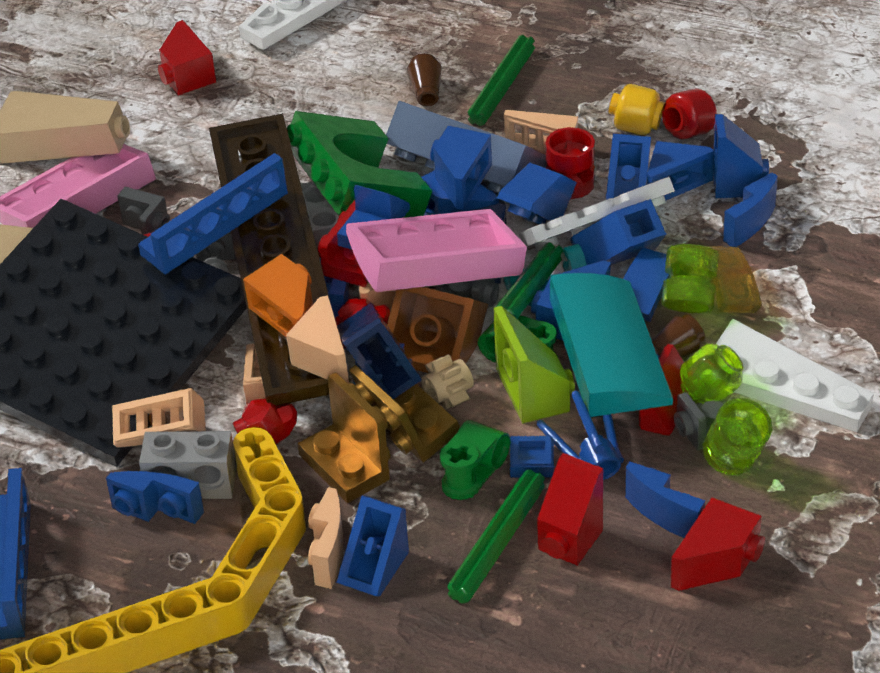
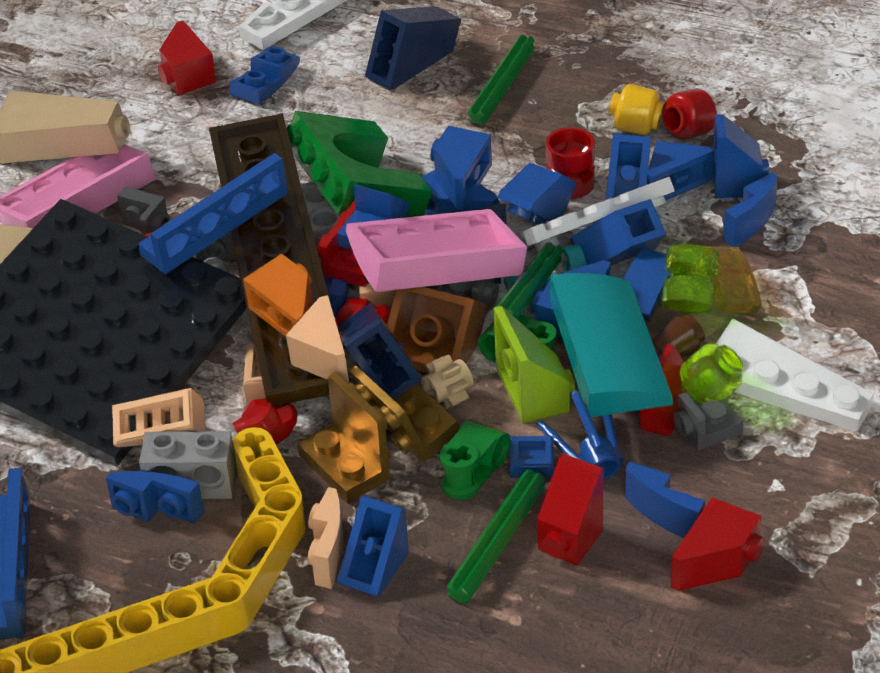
(267, 74): none -> blue slope
(410, 43): none -> dark blue slope
(416, 129): sand blue slope -> none
(425, 77): reddish brown cone -> none
(539, 122): light nougat slope -> none
(737, 436): clear neon green wheel -> none

